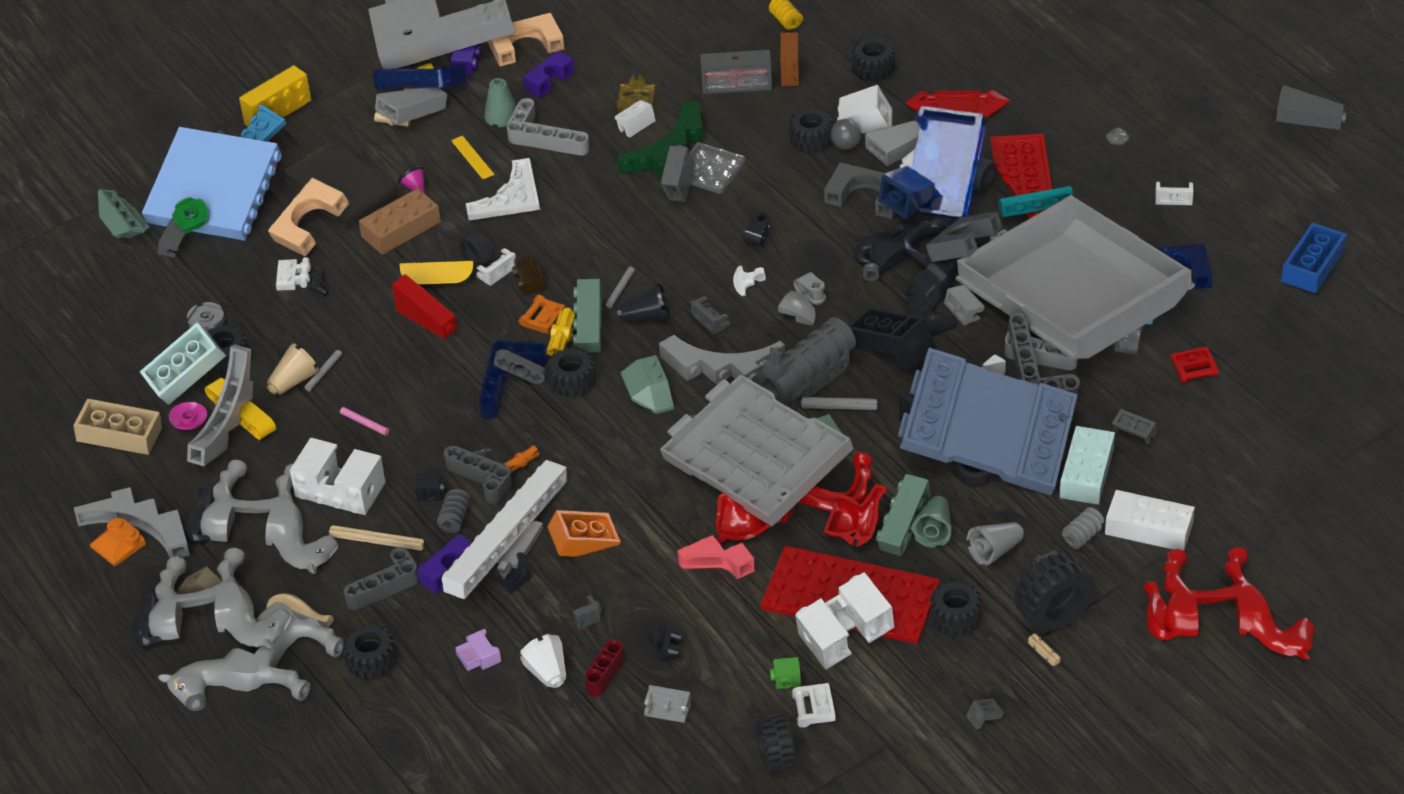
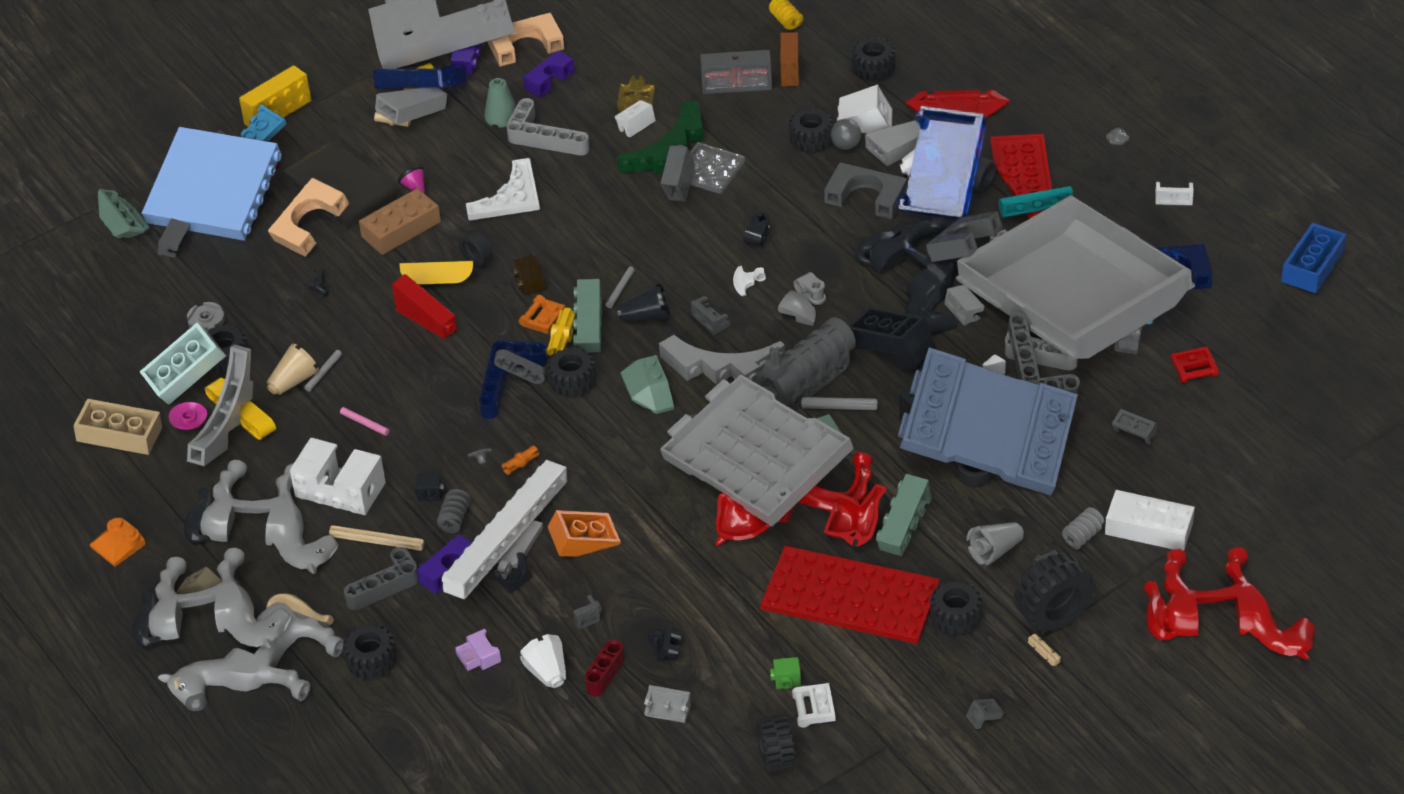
(142, 515): light grey arch -> none
(193, 222): green plate -> none
(287, 274): white plate -> none
(472, 157): yellow sticker -> none
(493, 475): dark grey beam -> none
(497, 269): white hinge -> none
(710, 554): coral arch -> none
(826, 624): white piece -> none
(872, 268): dark grey bush -> none
(905, 191): dark blue slope -> none
(933, 523): sand green cone -> none
(1087, 465): light aqua brick -> none
(1309, 110): dark grey slope -> none

